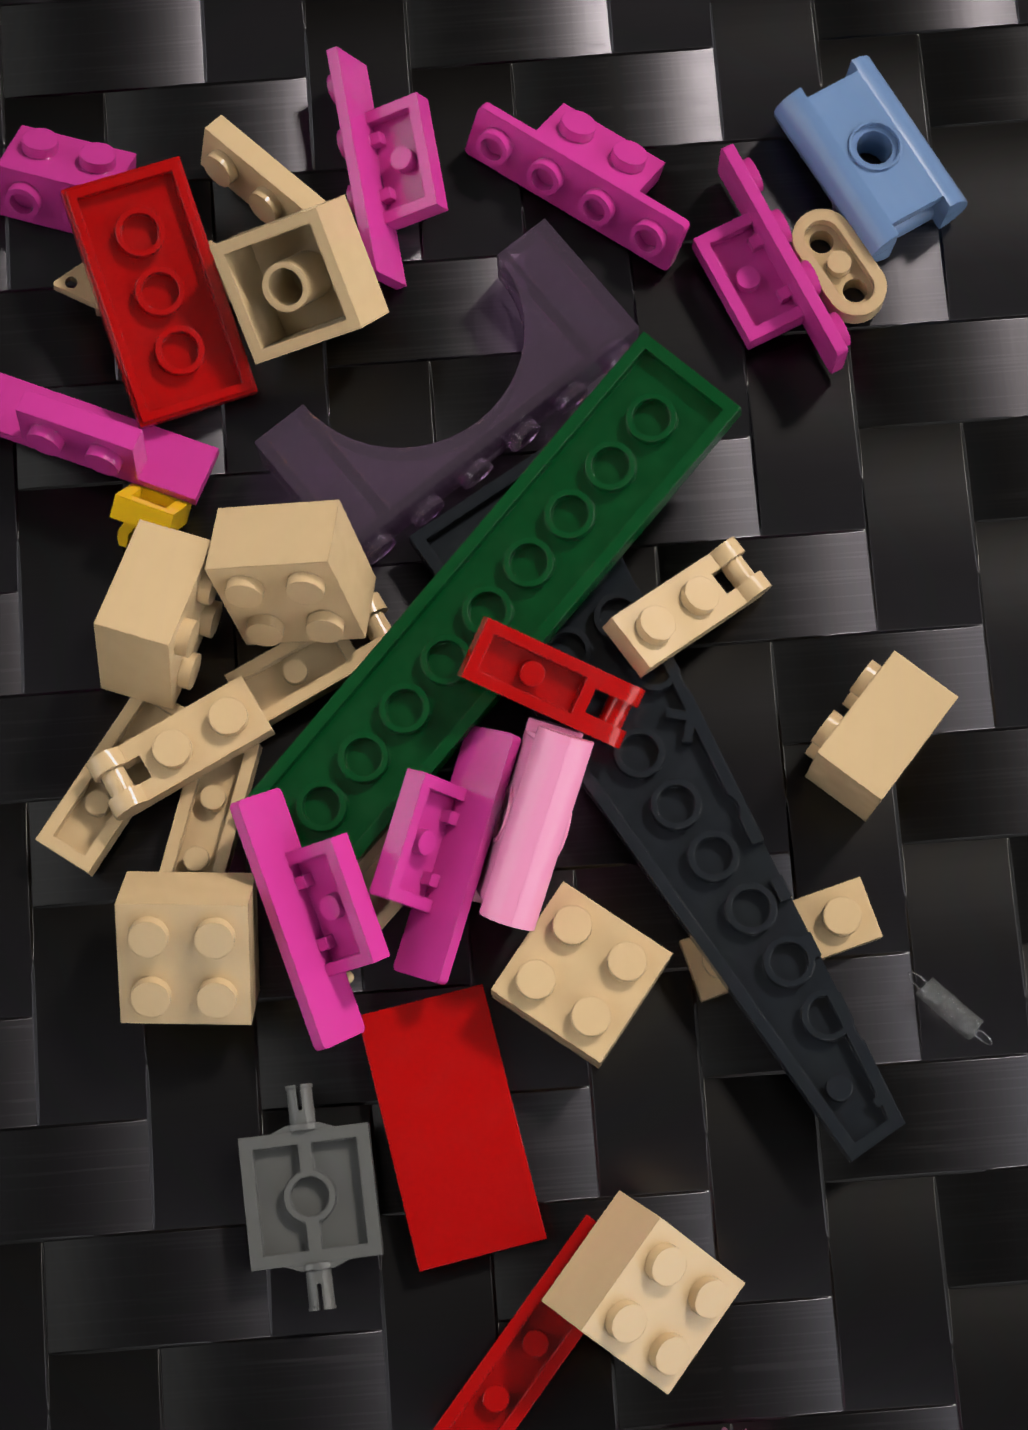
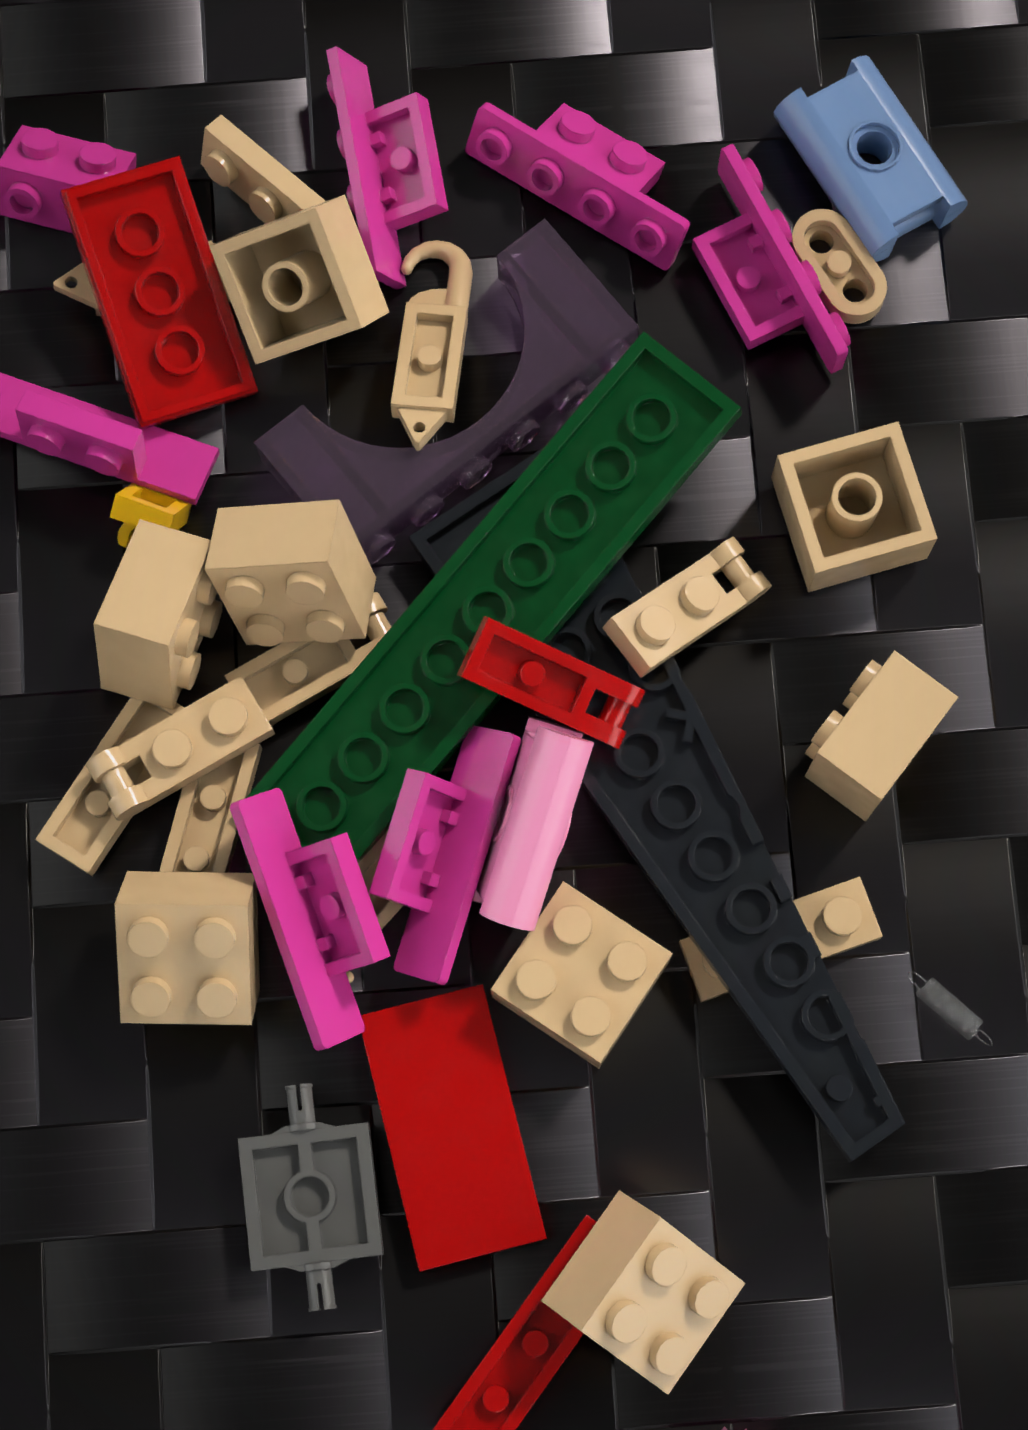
(432, 345): none -> tan plate
(853, 506): none -> tan brick

